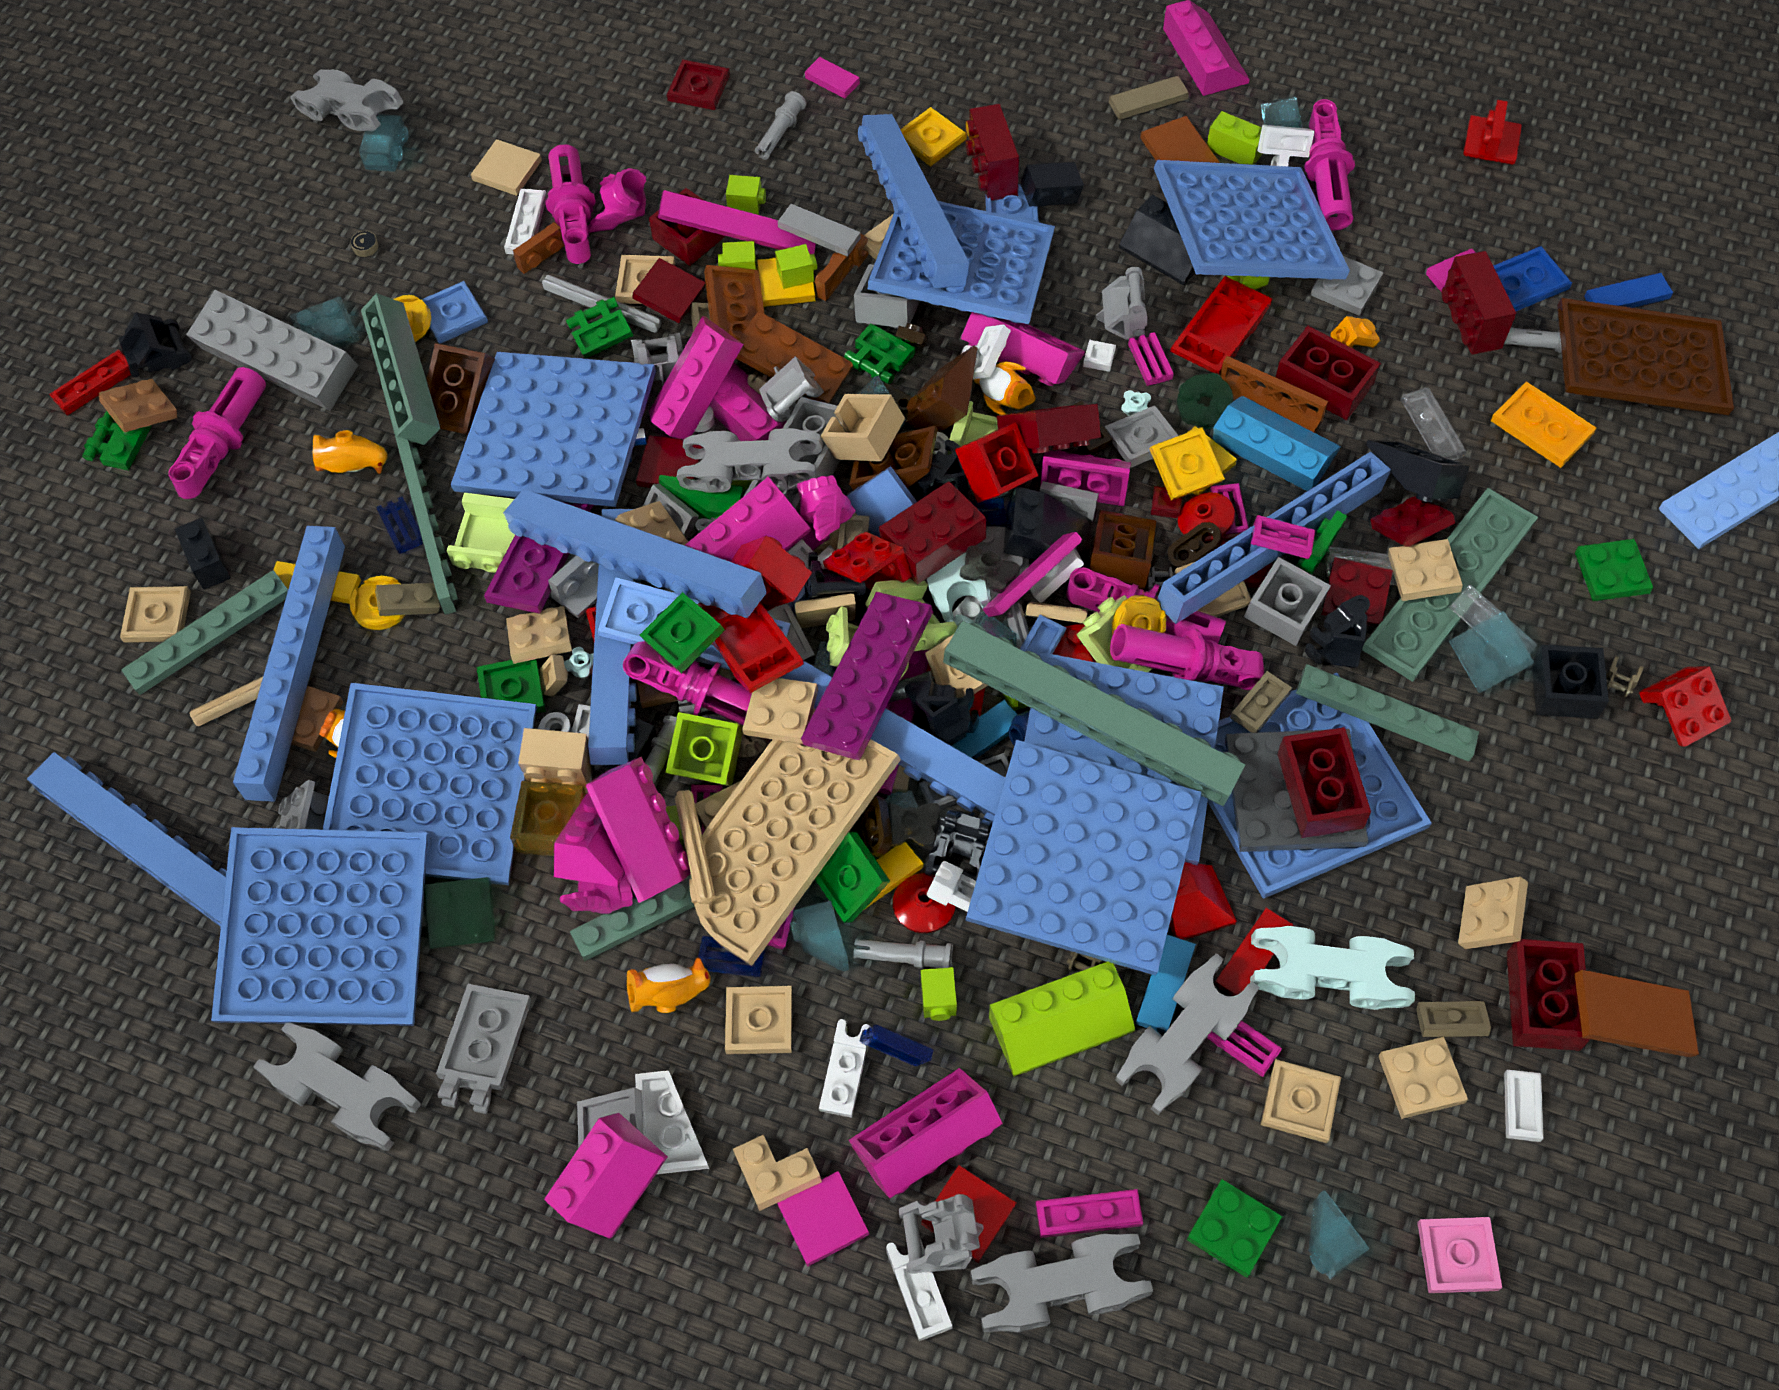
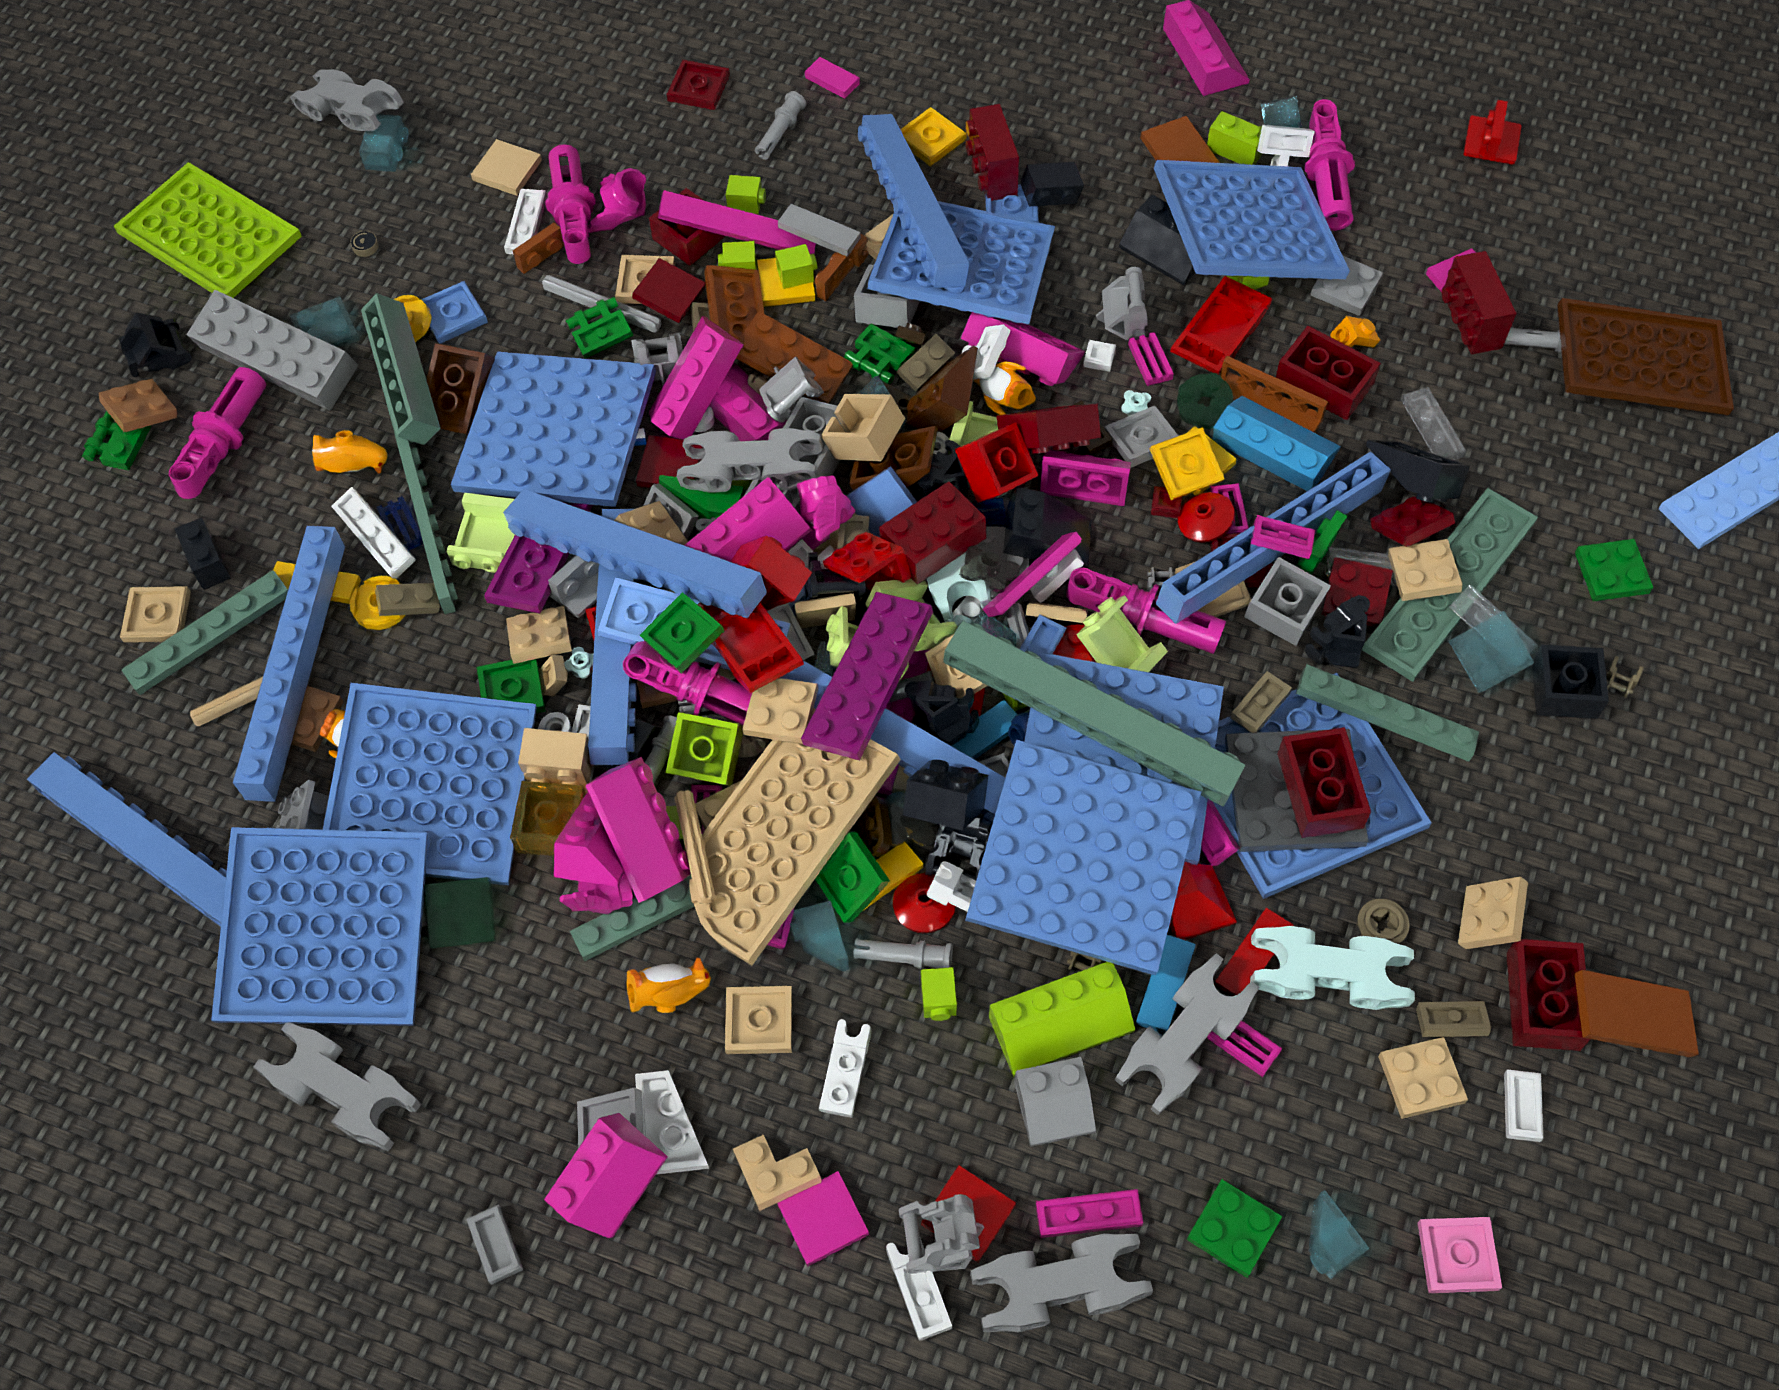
(91, 382): red tile -> none
(208, 231): none -> lime plate
(373, 533): none -> white tile
(481, 1044): light grey tile -> none
(494, 1244): none -> light grey tile
(723, 967): clear blue tile -> none
(896, 1045): clear blue tile -> none
(925, 362): none -> dark tan plate
(926, 1132): dark pink slope -> none
(945, 794): none -> black brick
(1055, 1101): none -> light grey slope
(1077, 499): light grey plate -> none
(1123, 547): reddish brown slope -> none
(1141, 613): yellow tile -> none
(1148, 97): dark tan tile -> none
(1187, 656): dark pink piece -> none
(1194, 544): dark brown plate -> none
(1217, 839): none -> dark pink tile
(1301, 1101): tan tile -> none
(1376, 910): none -> dark tan gear
(1531, 278): blue tile -> none
(1543, 424): light orange plate -> none
(1632, 292): blue tile -> none
(1690, 703): red bracket -> none

